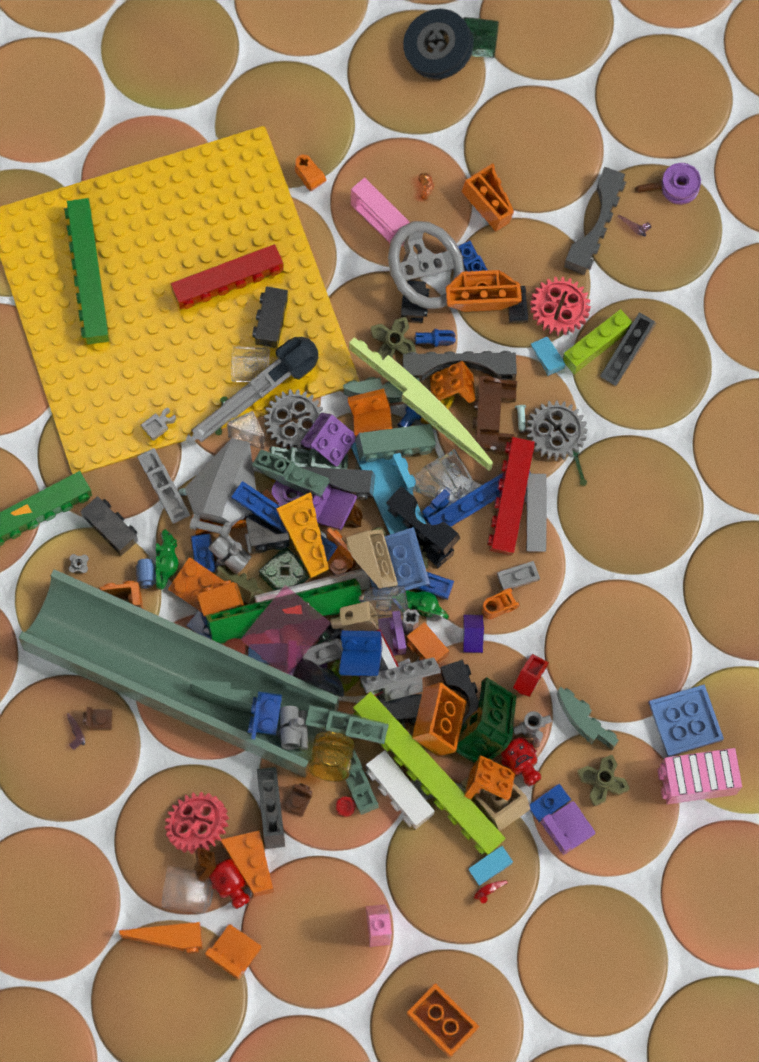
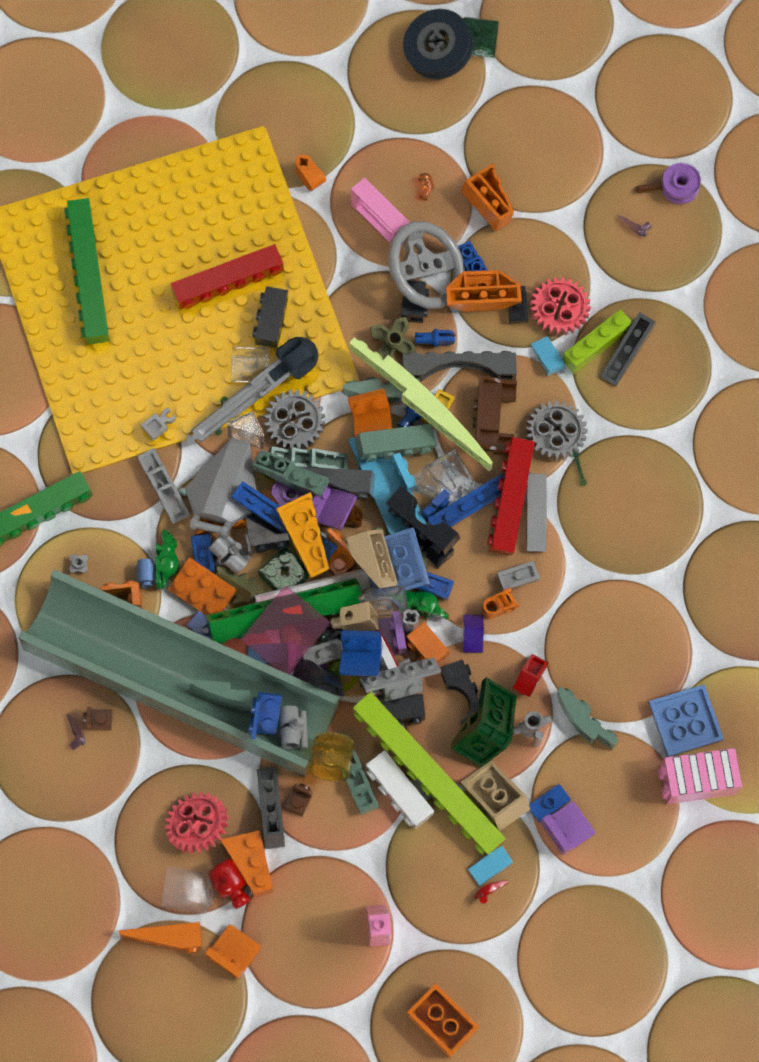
(110, 525): black brick -> none
(204, 864): reddish brown bracket -> none
(220, 598): orange brick -> none
(329, 438): medium lavender bracket -> none
(345, 806): red tile -> none
(346, 724): sand green slope -> none
(439, 719): orange brick -> none
(453, 380): orange bracket -> none
(491, 777): orange bracket -> none
(520, 759): red piece -> none
(521, 417): light aqua piece -> none
(581, 252): dark grey arch -> none
(606, 771): olive plant -> none

